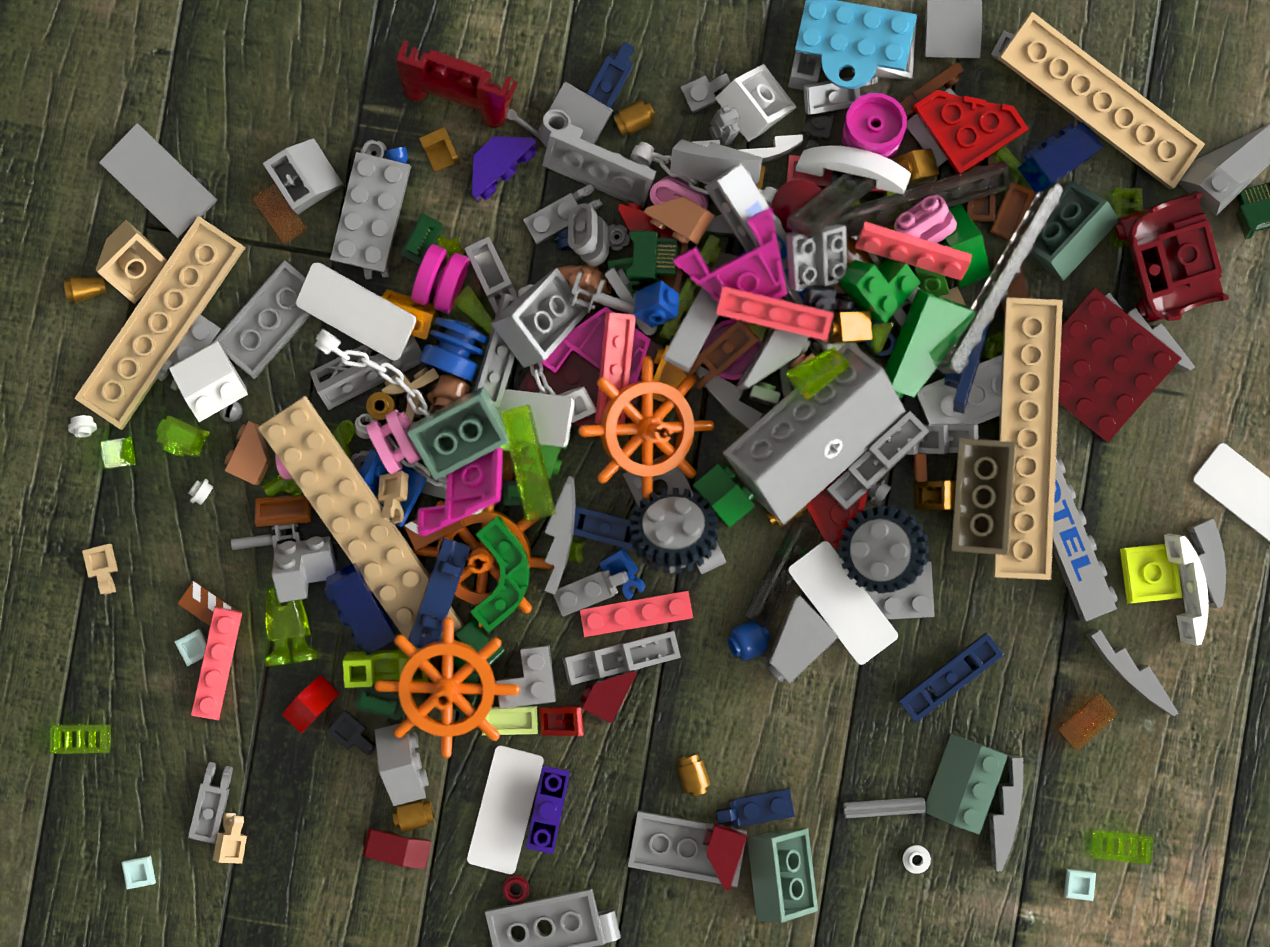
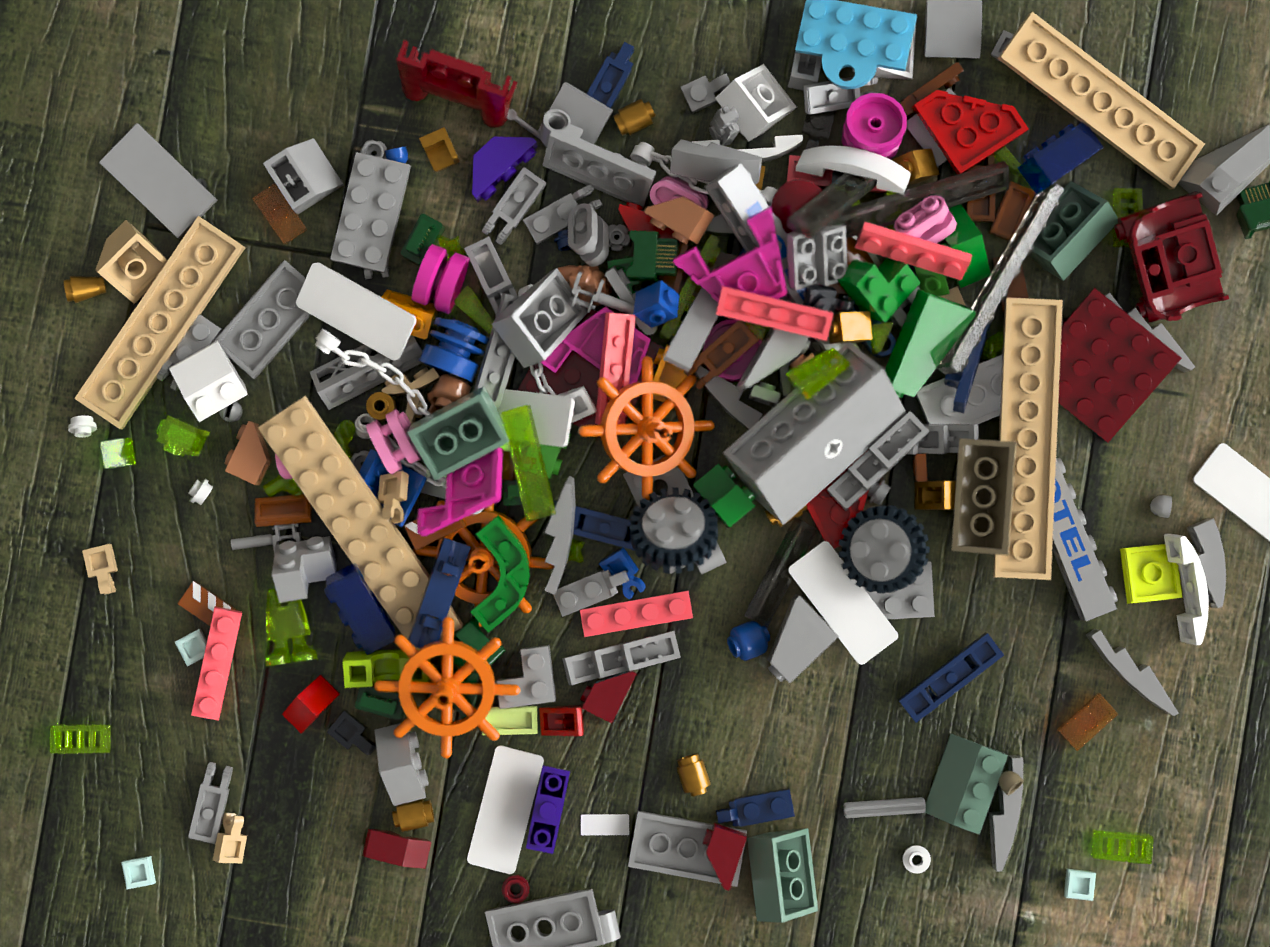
(515, 203): none -> light grey hinge
(605, 824): none -> white sticker
(1010, 782): none -> dark tan hinge
(1161, 506): none -> light grey hinge

